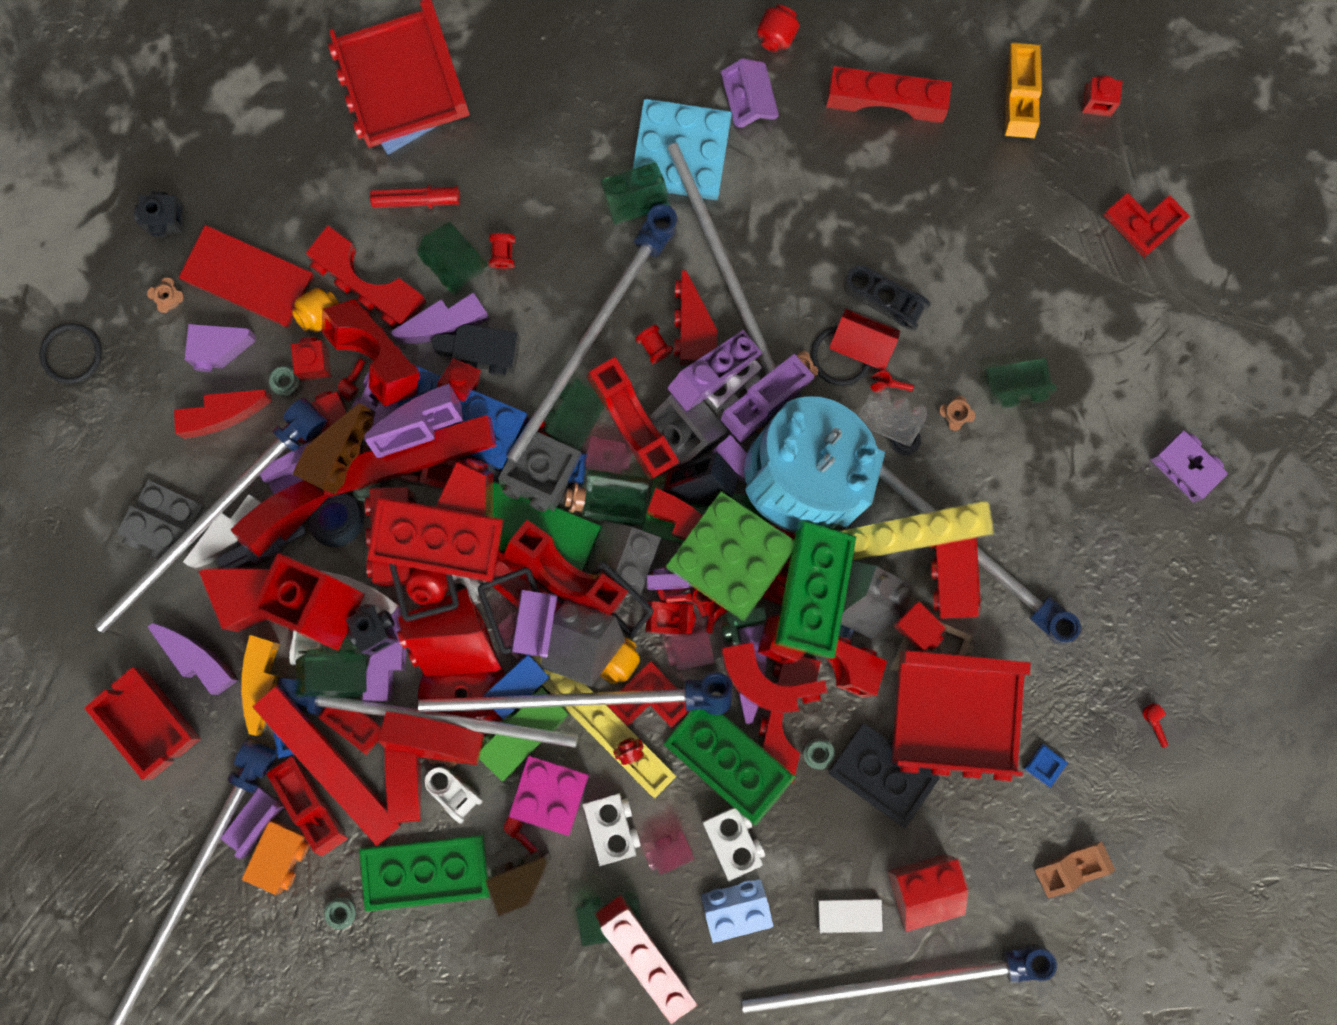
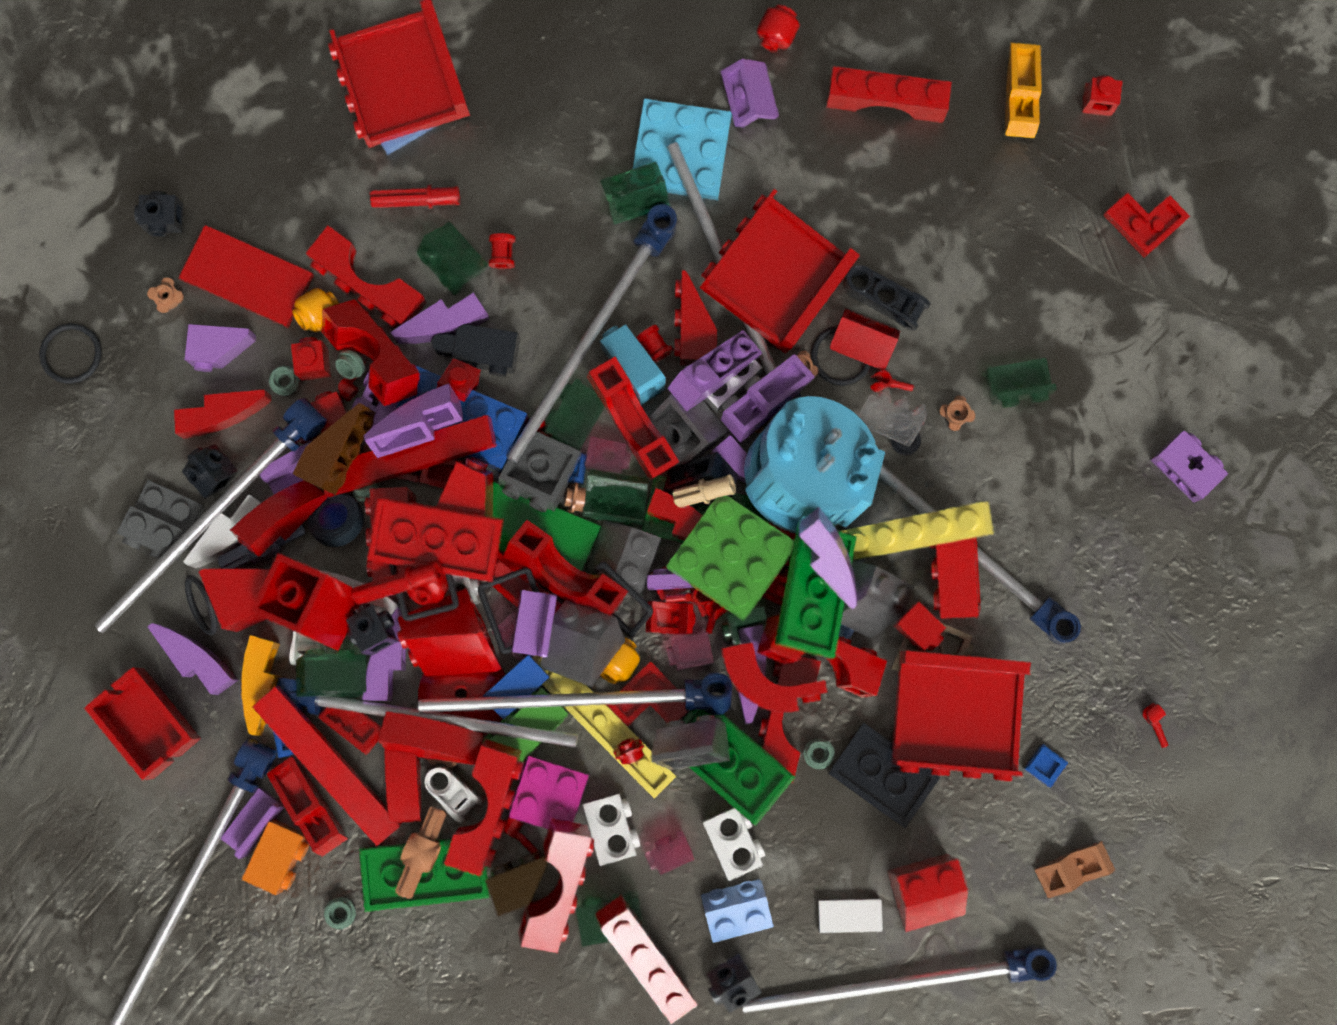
(209, 470): none -> black brick
(214, 621): none -> black piece
(349, 364): none -> sand green plate
(410, 580): none -> red axle
(420, 852): none -> nougat axle
(495, 771): none -> red arch
(545, 920): none -> arch
(639, 367): none -> medium azure slope
(691, 743): none -> flat silver slope
(704, 491): none -> tan axle
(732, 984): none -> black brick
(776, 273): none -> red panel
(829, 555): none -> slope

